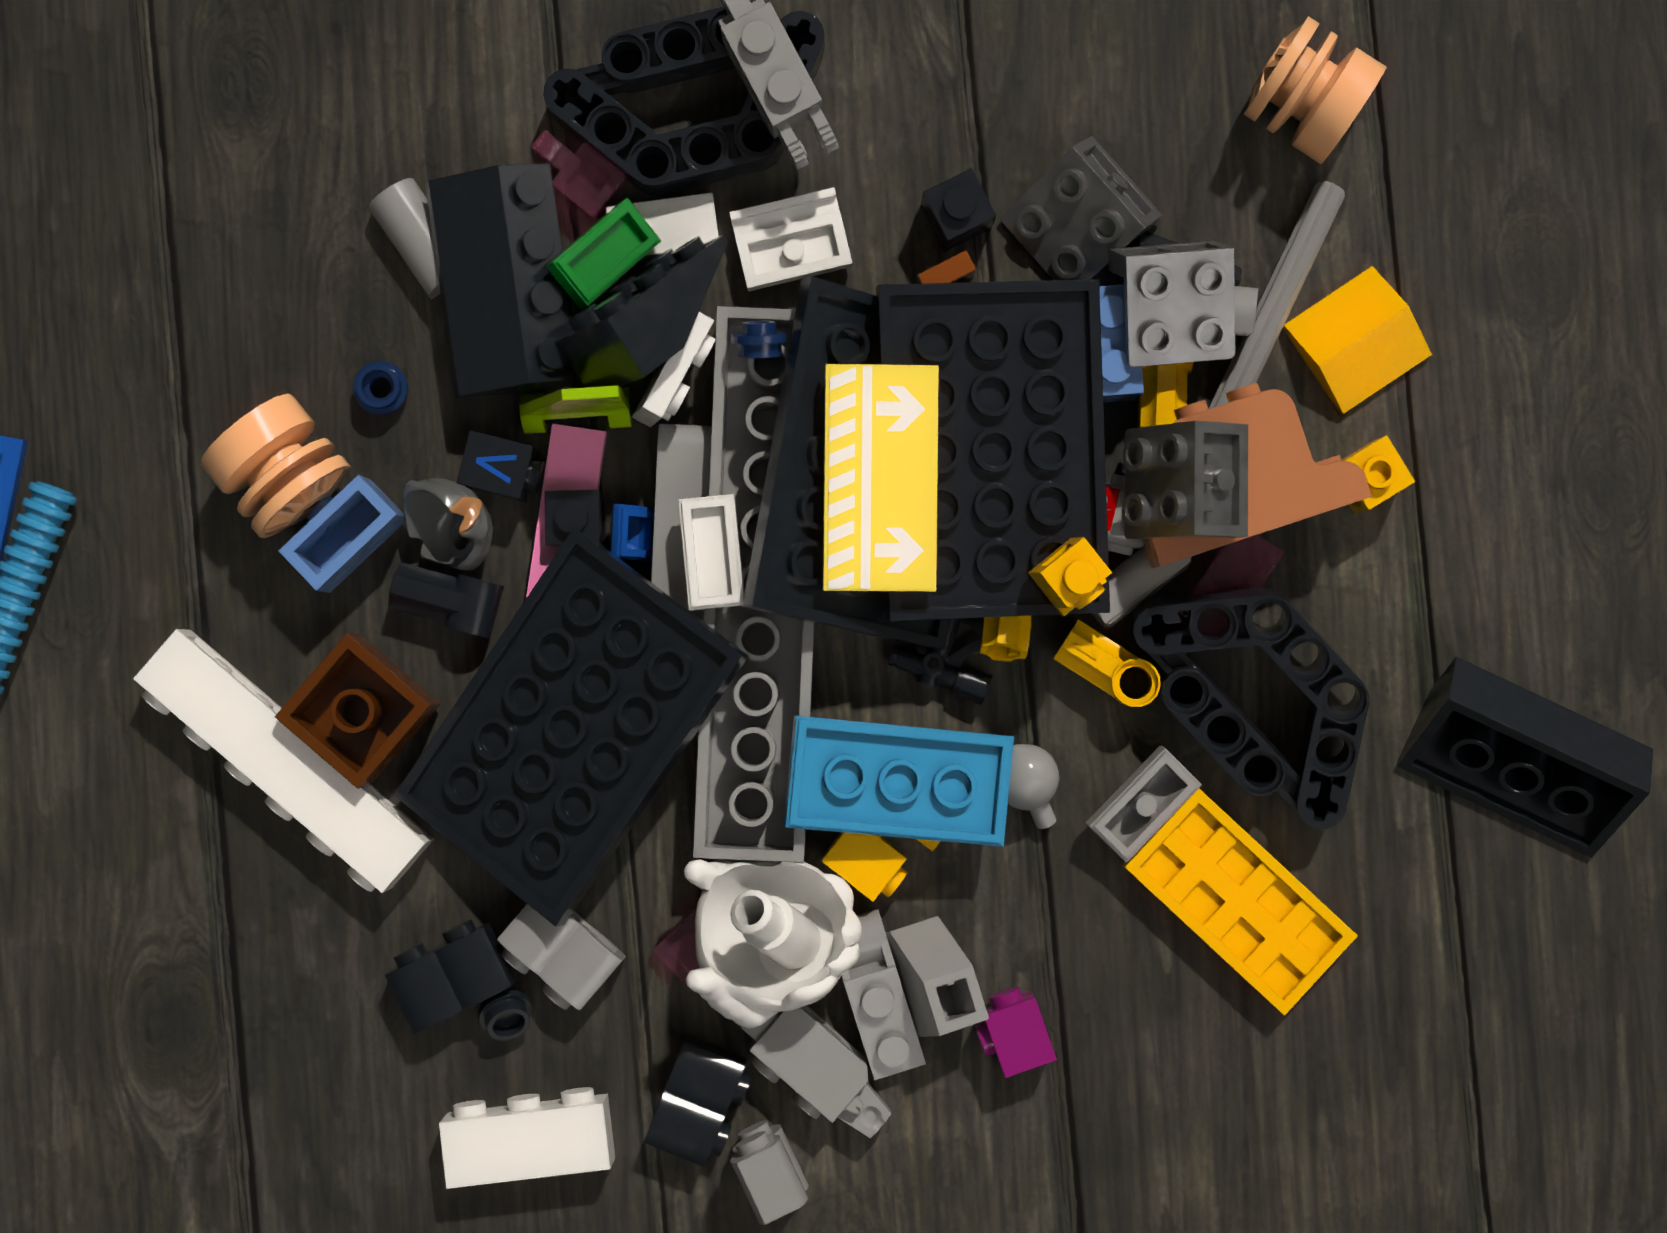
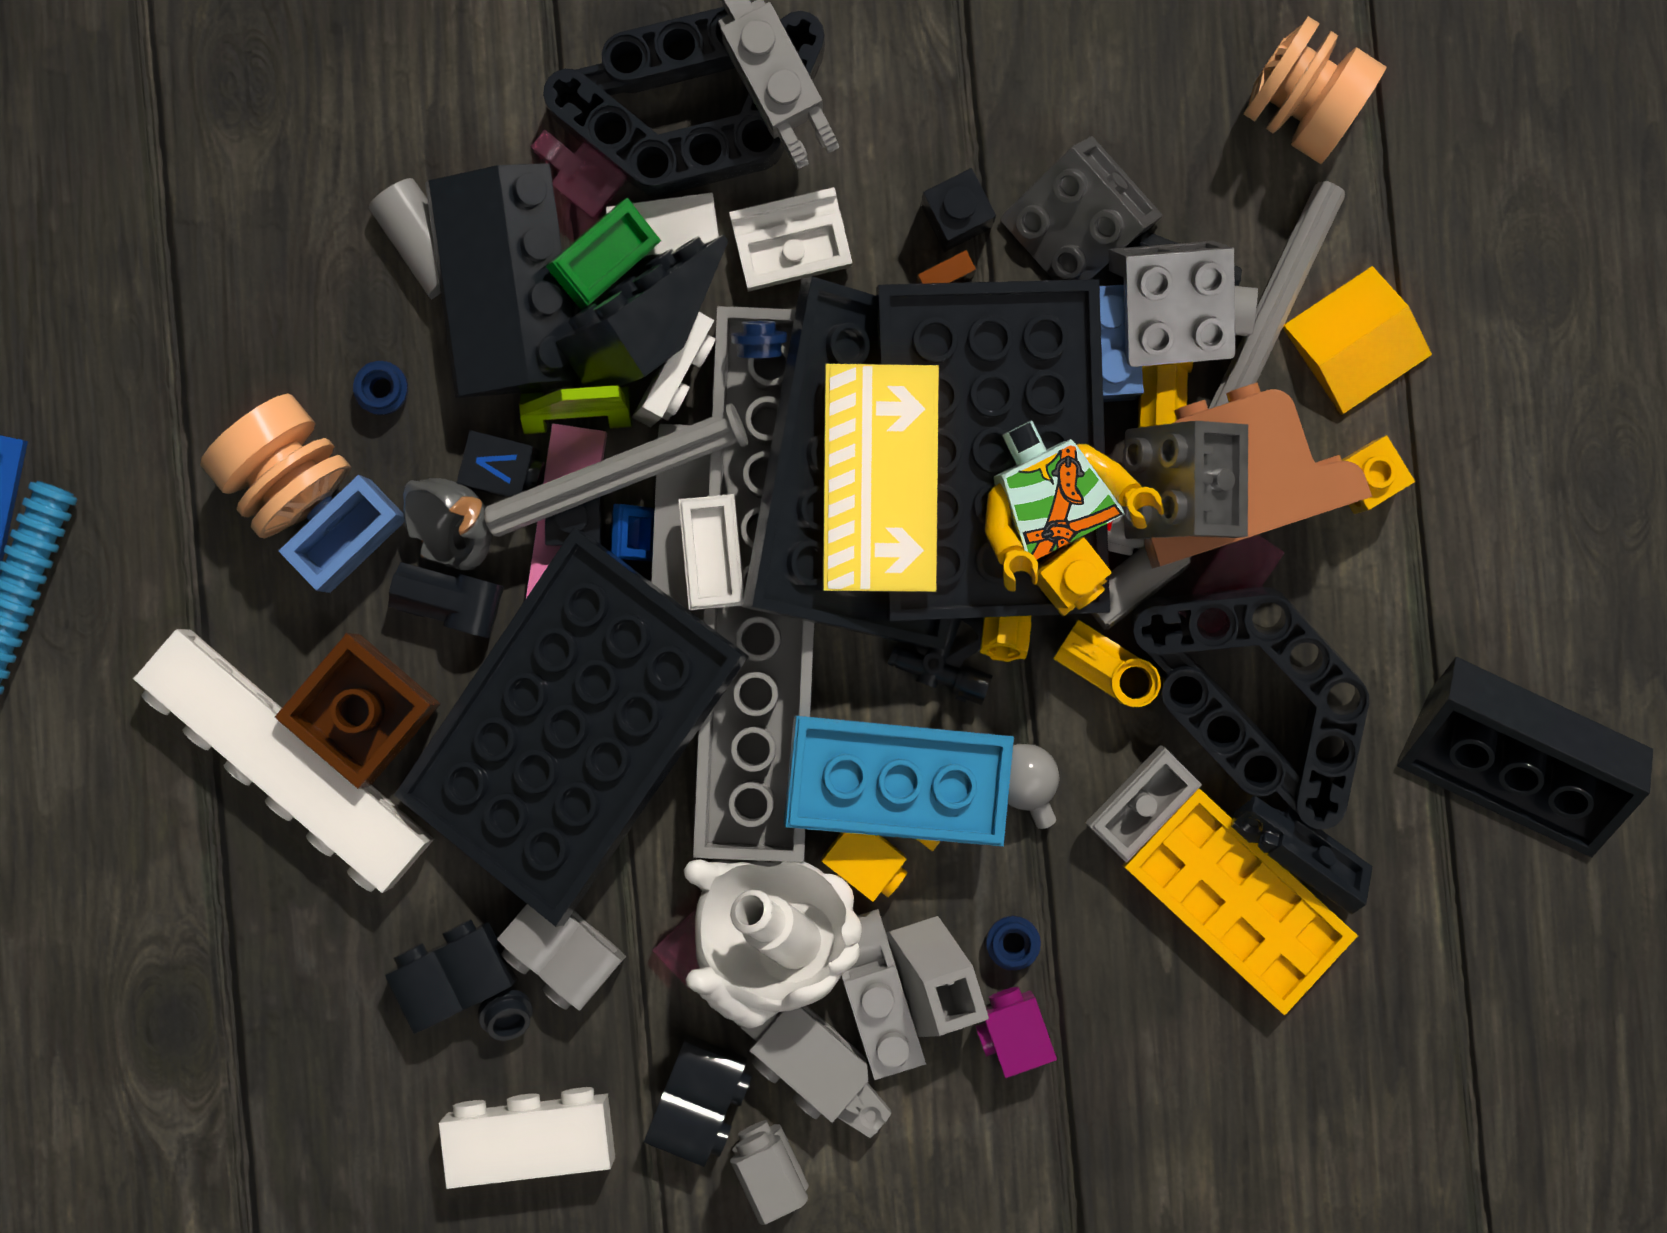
(616, 472): none -> light grey axle
(1025, 955): none -> dark blue plate
(1055, 500): none -> torso
(1306, 853): none -> black hinge

